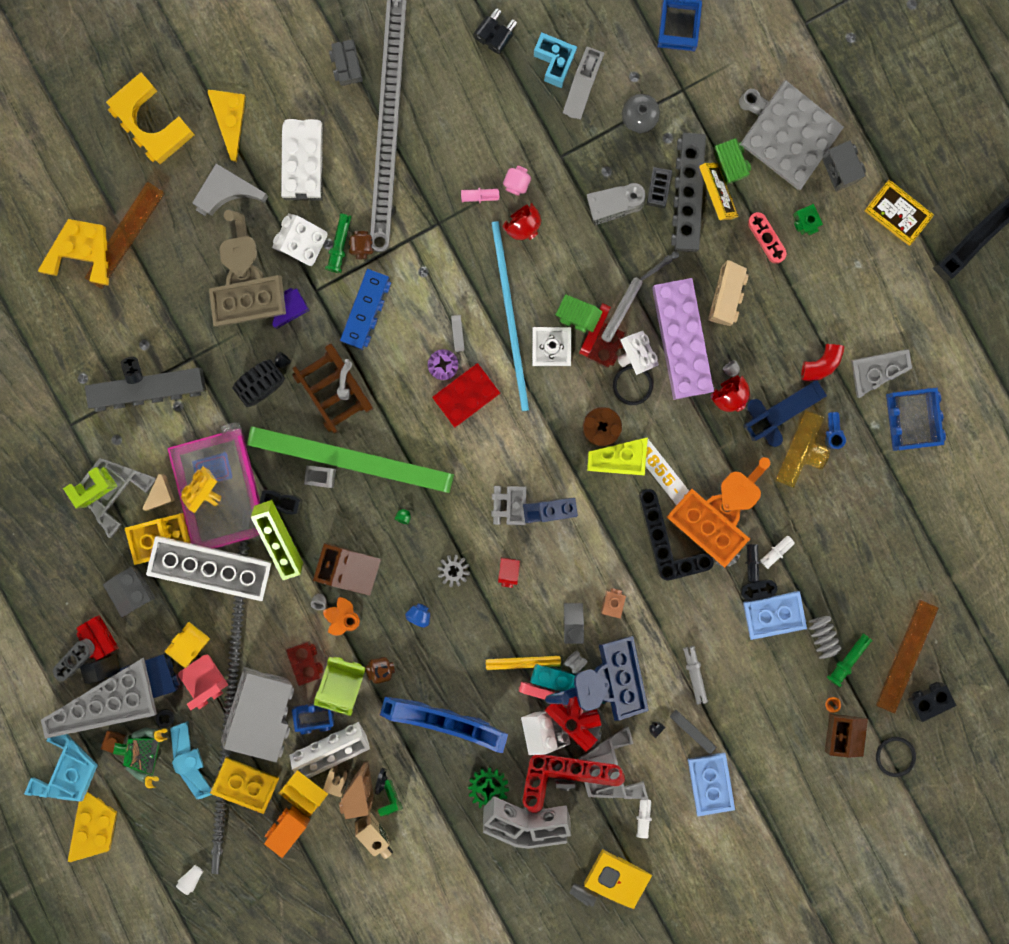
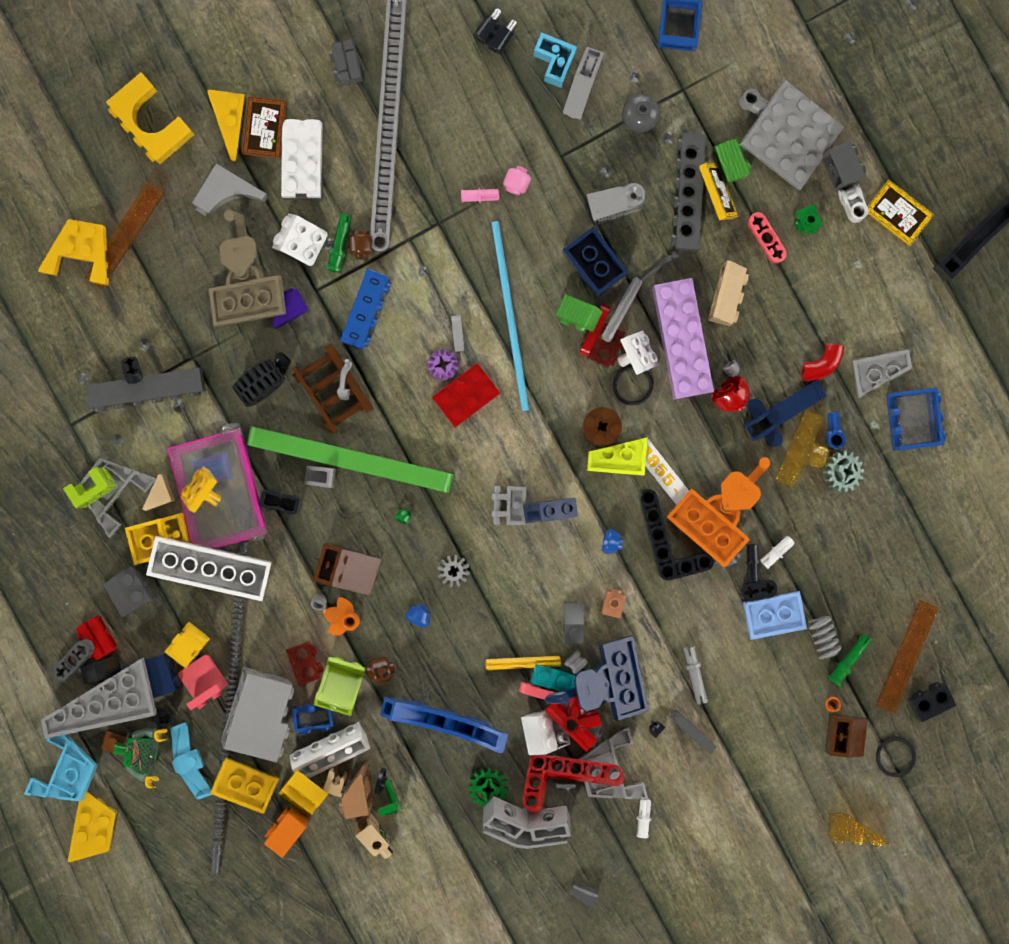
(189, 881): white cone -> none
(264, 127): none -> tile
(277, 540): lime brick -> none
(508, 572): slope -> none
(524, 223): red cylinder -> none
(561, 356): white plate -> none
(595, 262): none -> dark blue brick
(611, 542): none -> blue cone
(617, 879): yellow slope -> none
(656, 202): black slope -> none
(711, 784): light blue tile -> none
(845, 473): none -> sand green gear
(847, 828): none -> clear yellow slope
(852, 202): none -> white piece

